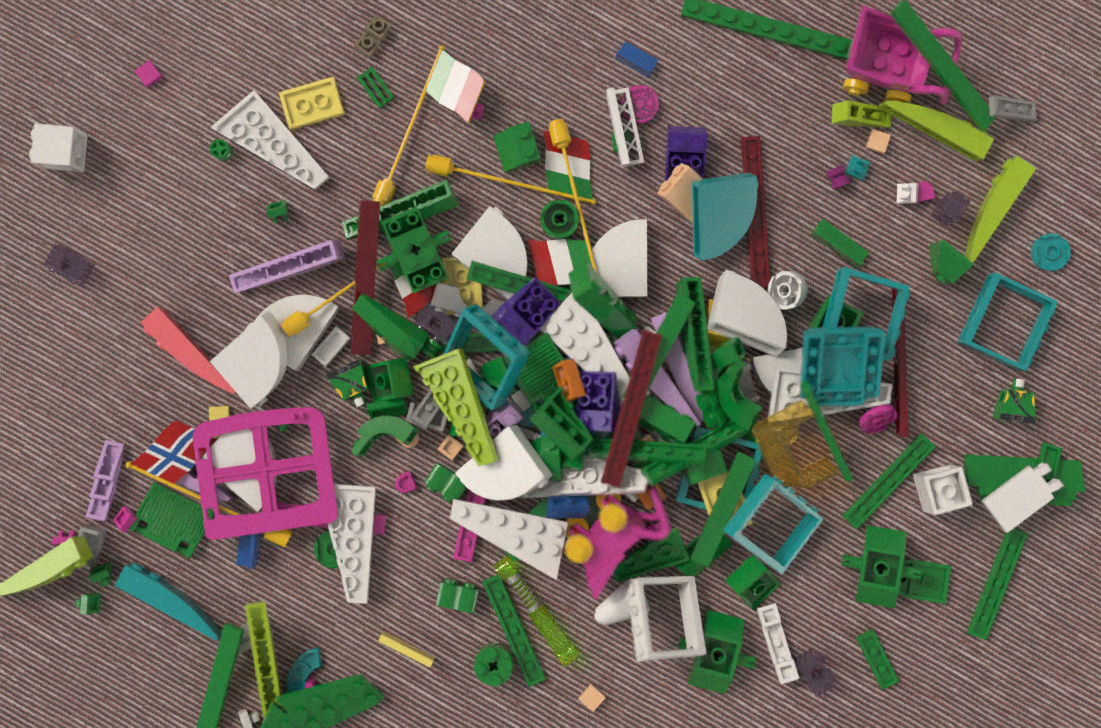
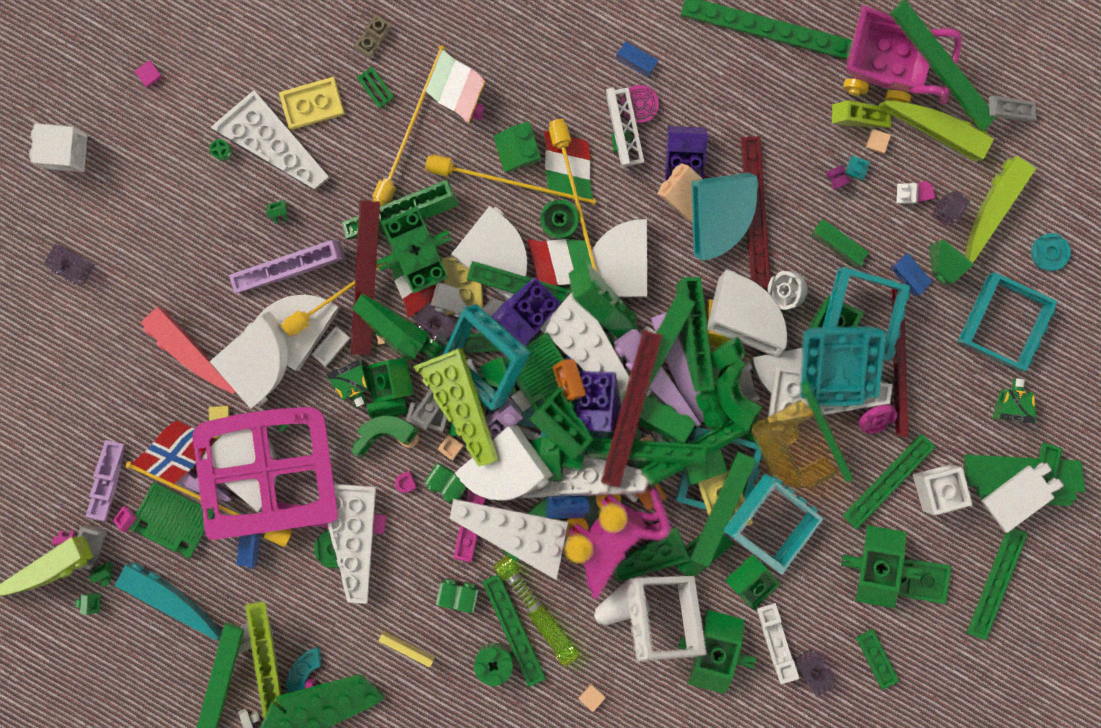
(911, 274): none -> blue panel

